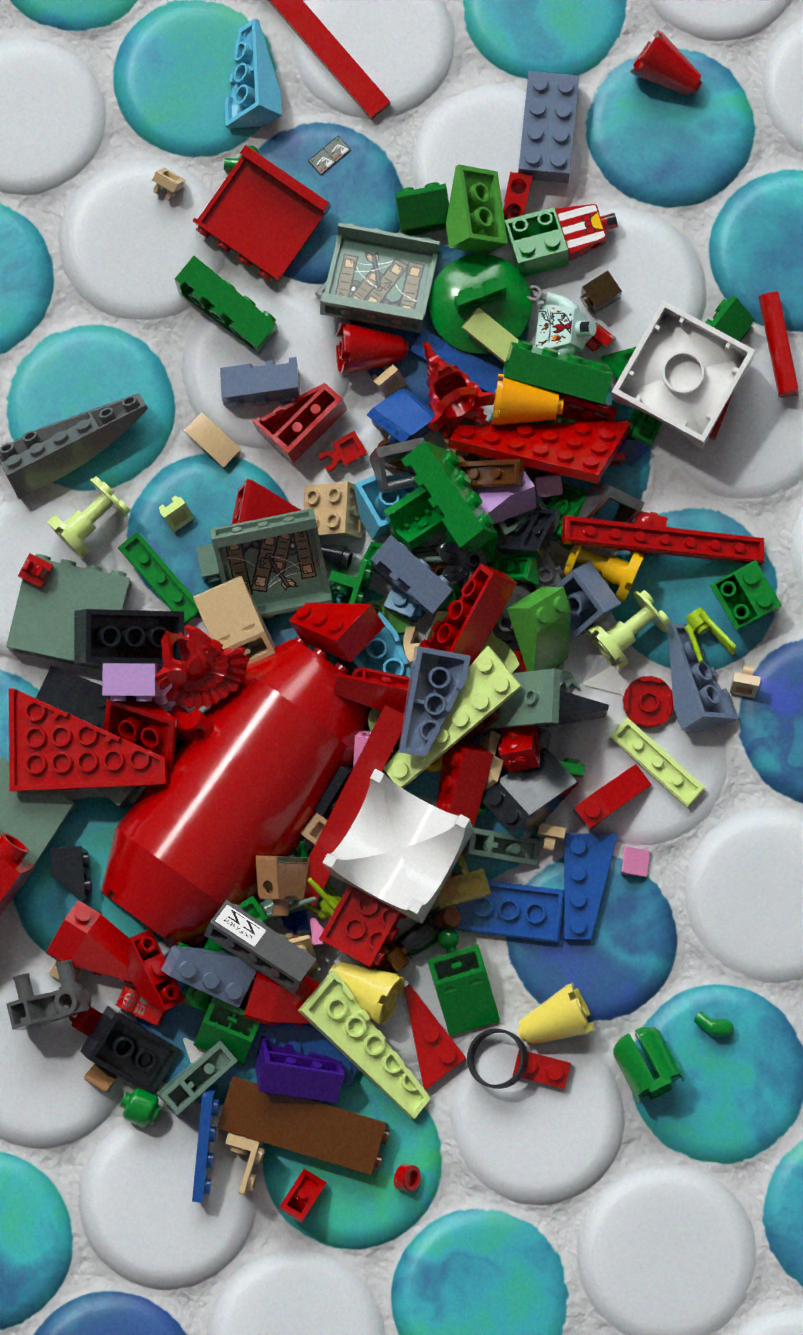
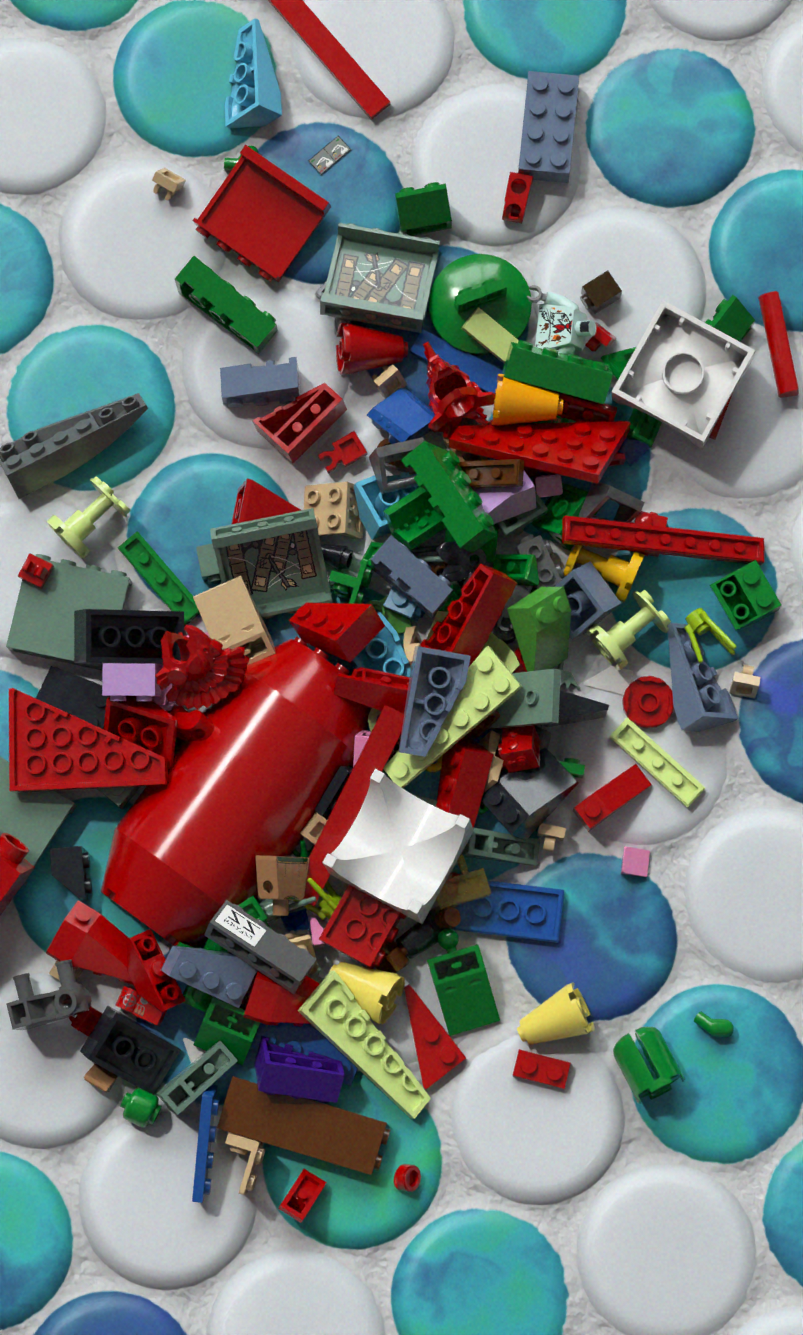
(176, 514): yellowish green tile -> none
(212, 439): tan slope -> none
(471, 1054): black tyre -> none
(475, 211): bright green slope -> none
(532, 535): black wing -> none
(537, 242): green slope -> none
(584, 228): torso -> none
(585, 874): blue wing -> none
(666, 66): red cone -> none

